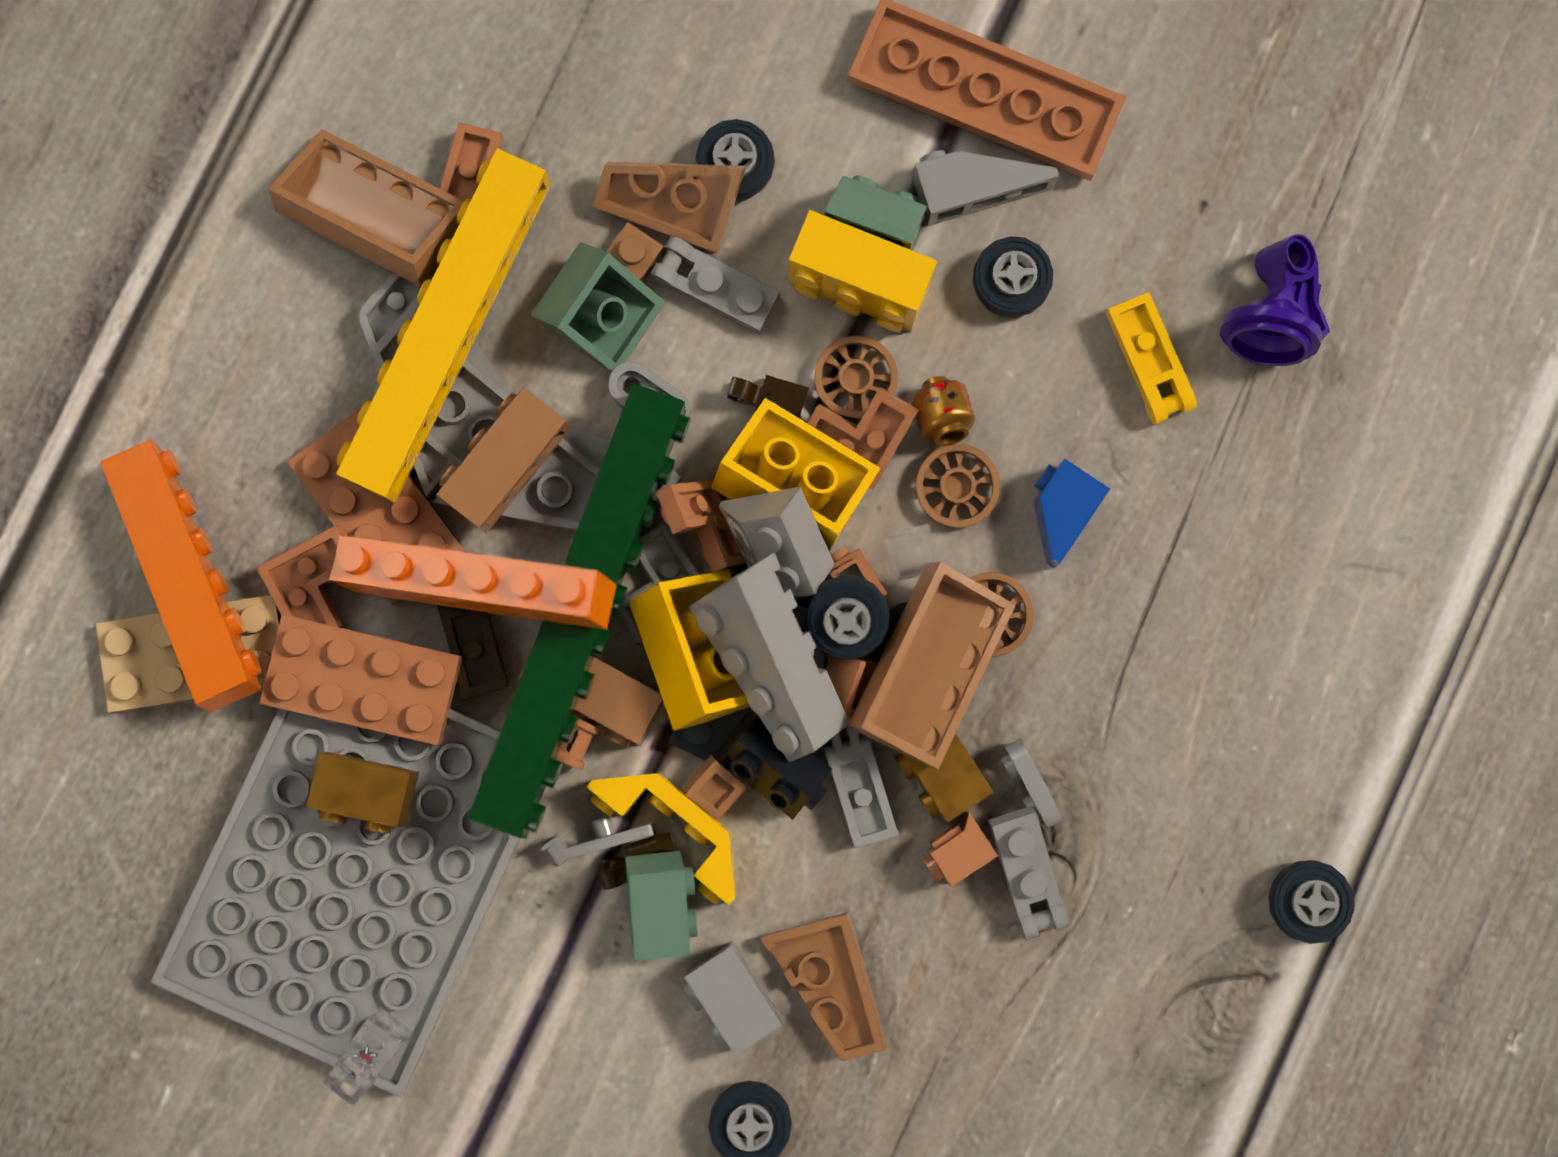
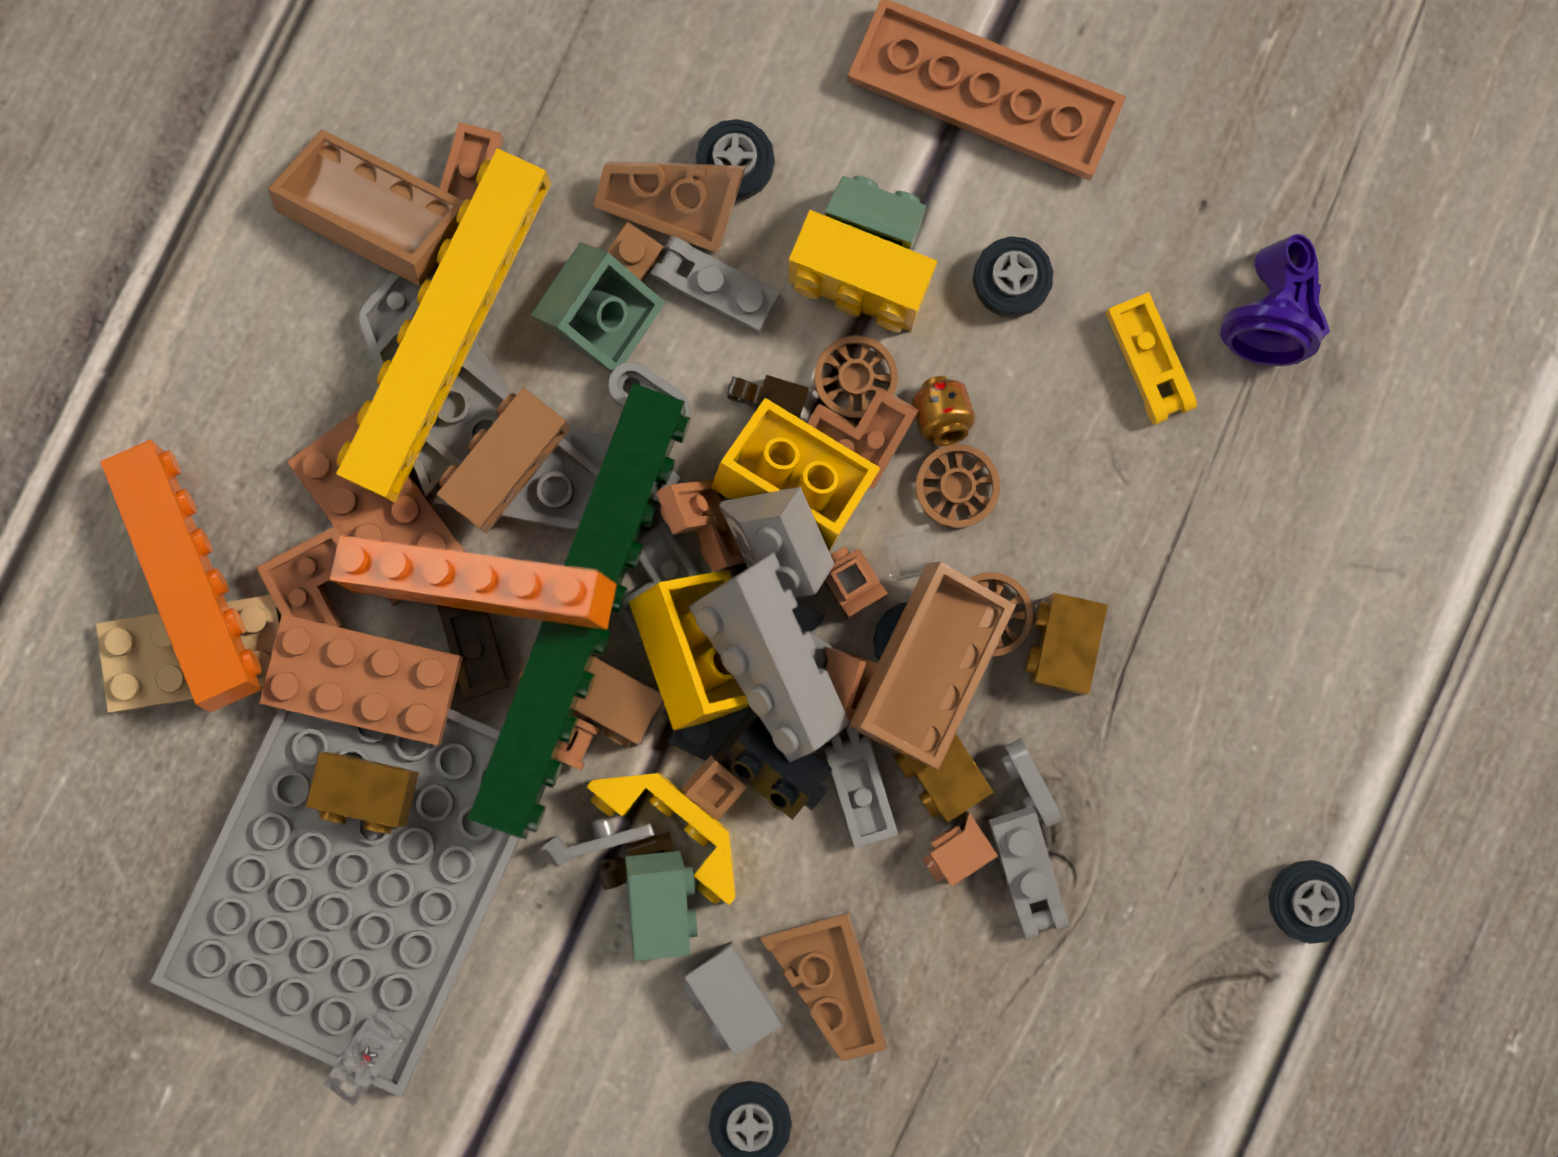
(837, 630): black wheel -> none
(971, 182): light grey slope -> none
(1064, 507): blue slope -> none
(1066, 643): none -> pearl gold brick

